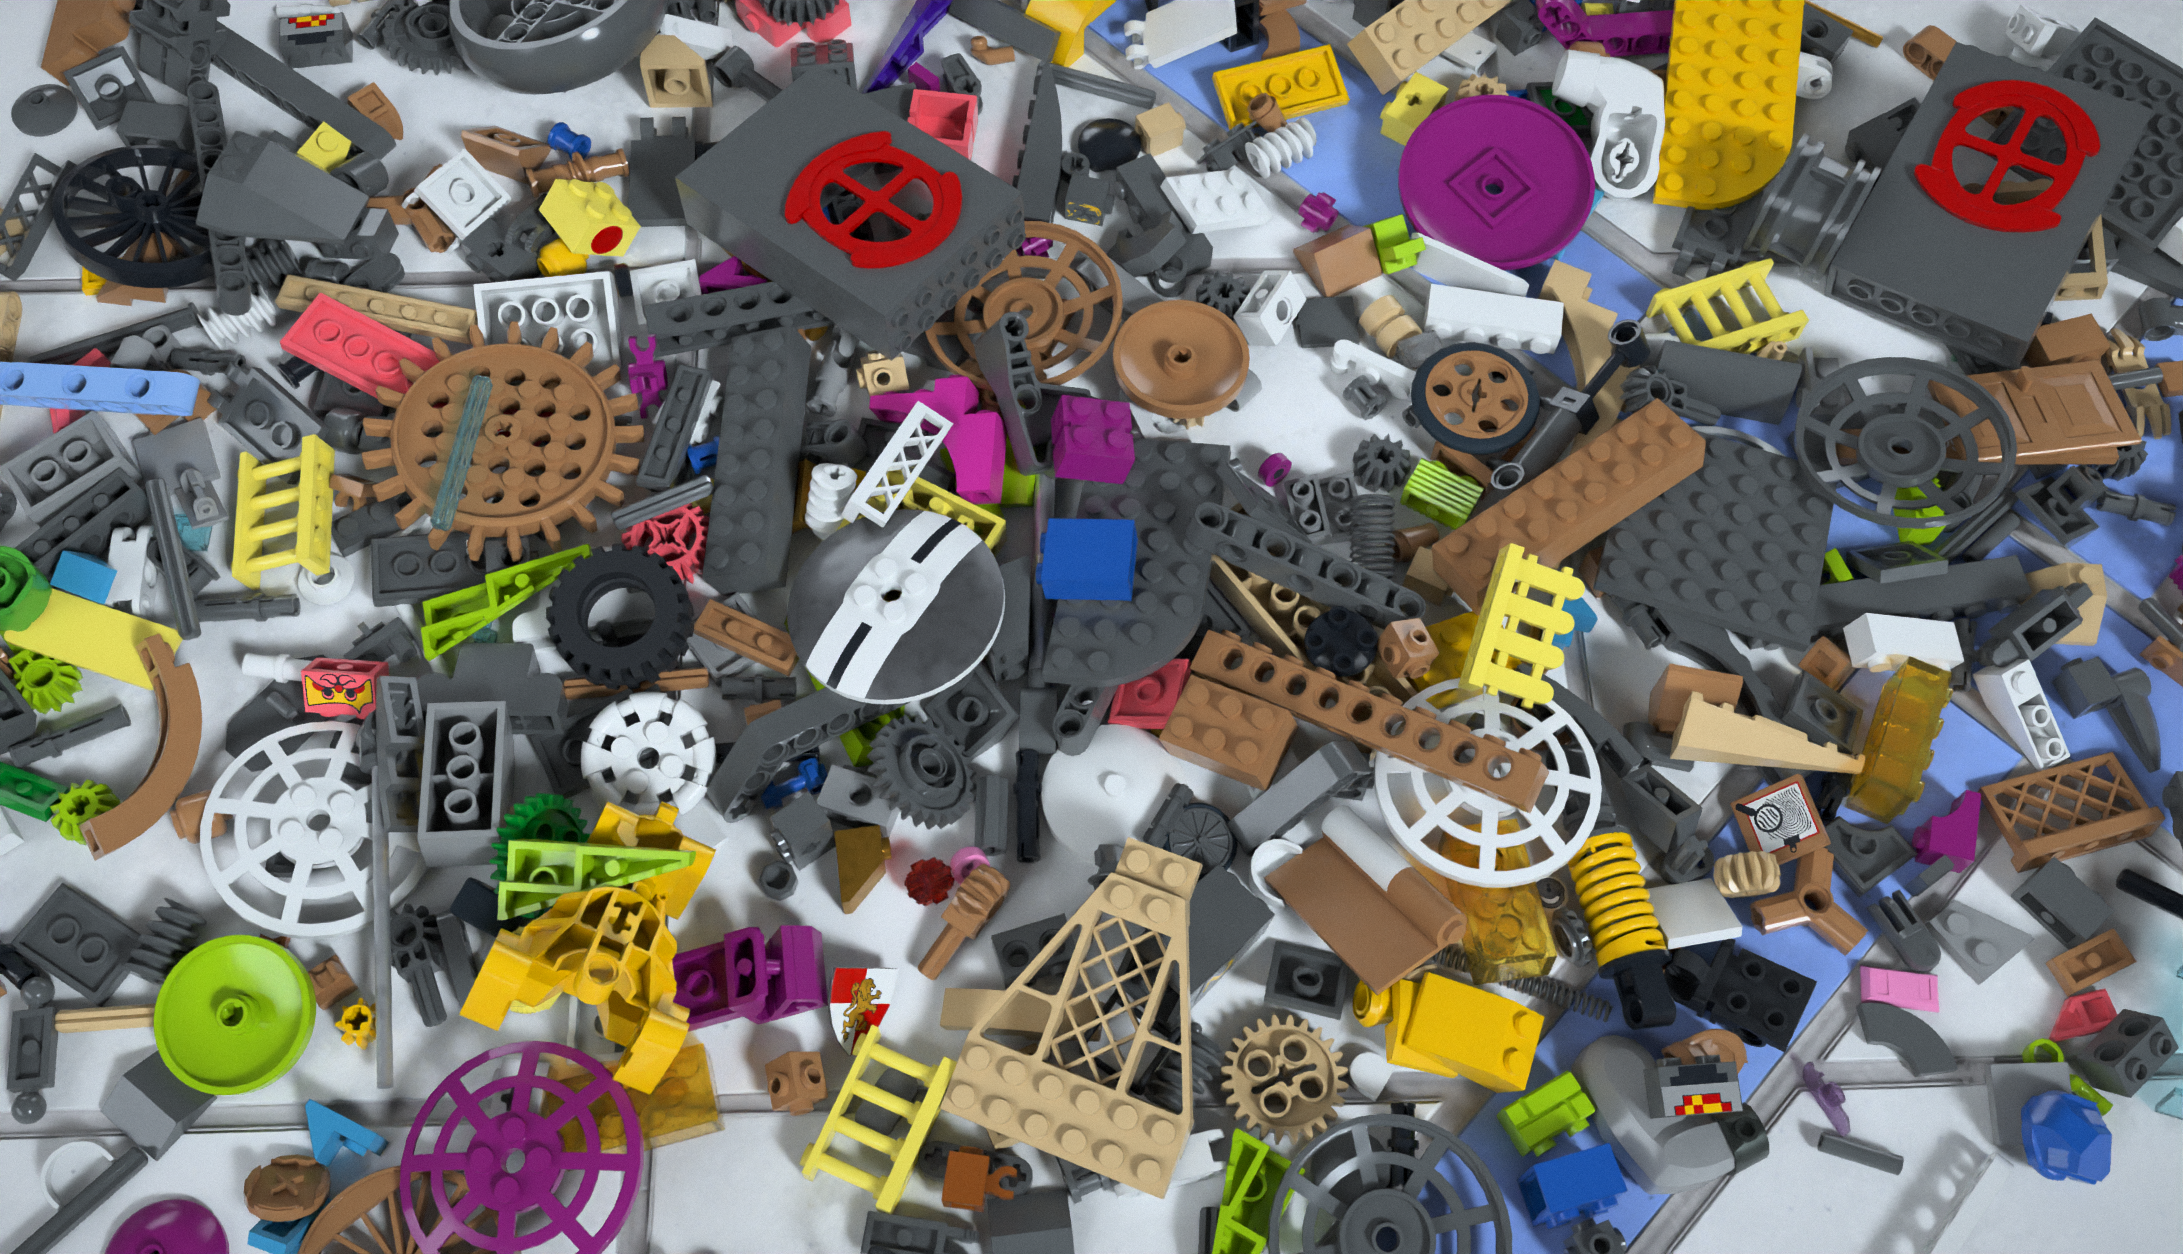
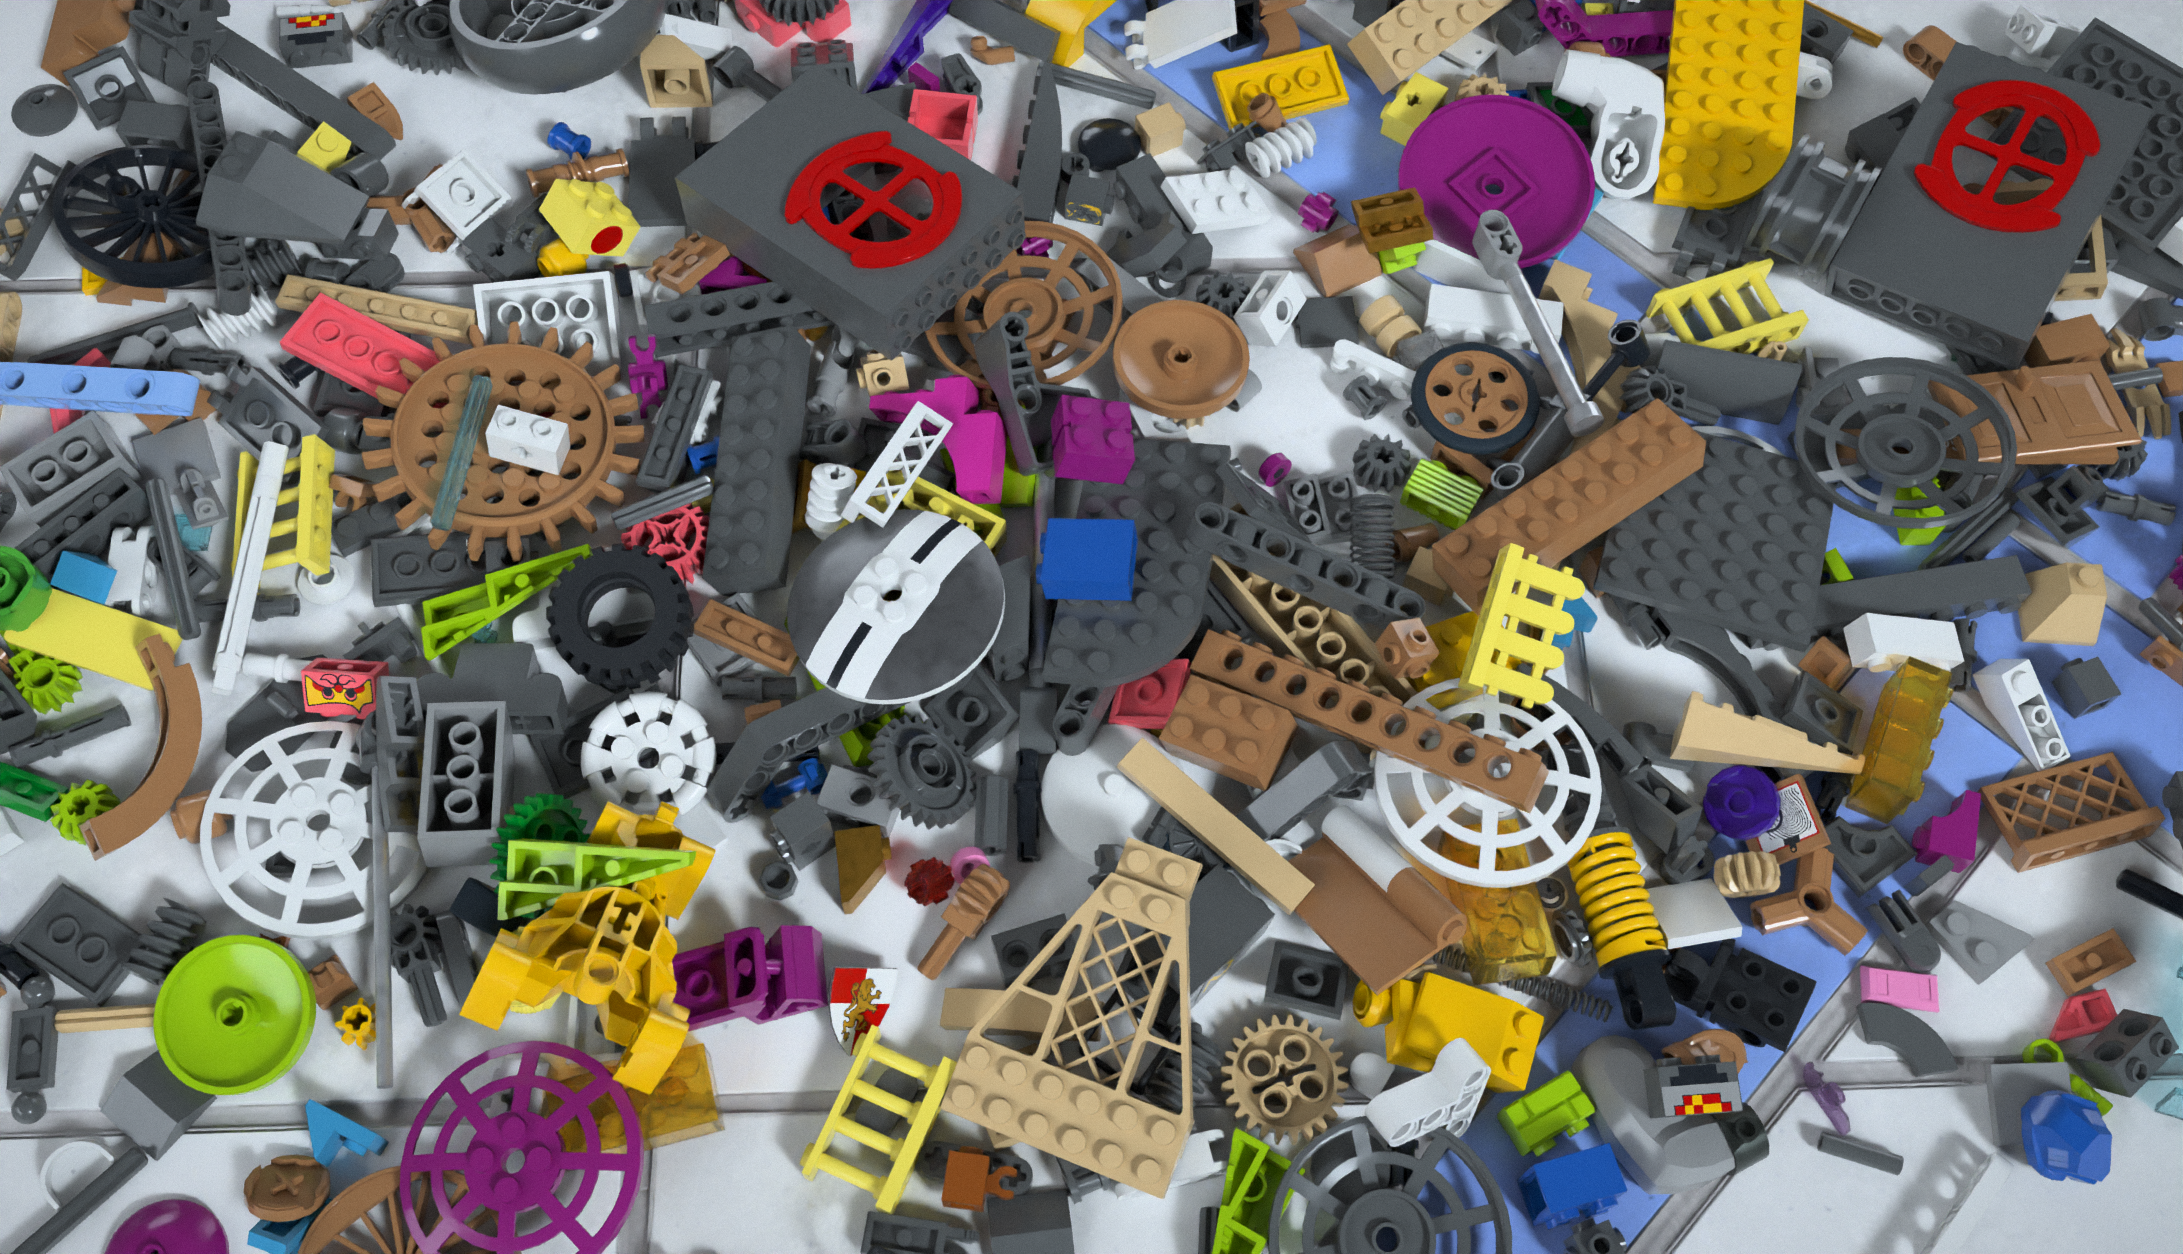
(249, 567): none -> white piece
(505, 151): medium nougat slope -> none
(528, 439): none -> white brick
(670, 681): medium nougat axle -> none
(688, 262): none -> medium nougat plate
(796, 1082): medium nougat brick -> none
(1215, 826): none -> tan tile
(1341, 642): black dish -> none
(1392, 220): none -> pearl gold slope
(1436, 1099): none -> white beam
(1499, 254): none -> flat silver piece
(1675, 687): medium nougat slope -> none
(1741, 802): none -> dark purple tile
(1897, 562): dark grey tile -> none
(2034, 625): dark grey hinge -> none
(2062, 903): dark grey brick -> none
(2135, 716): dark grey piece -> none

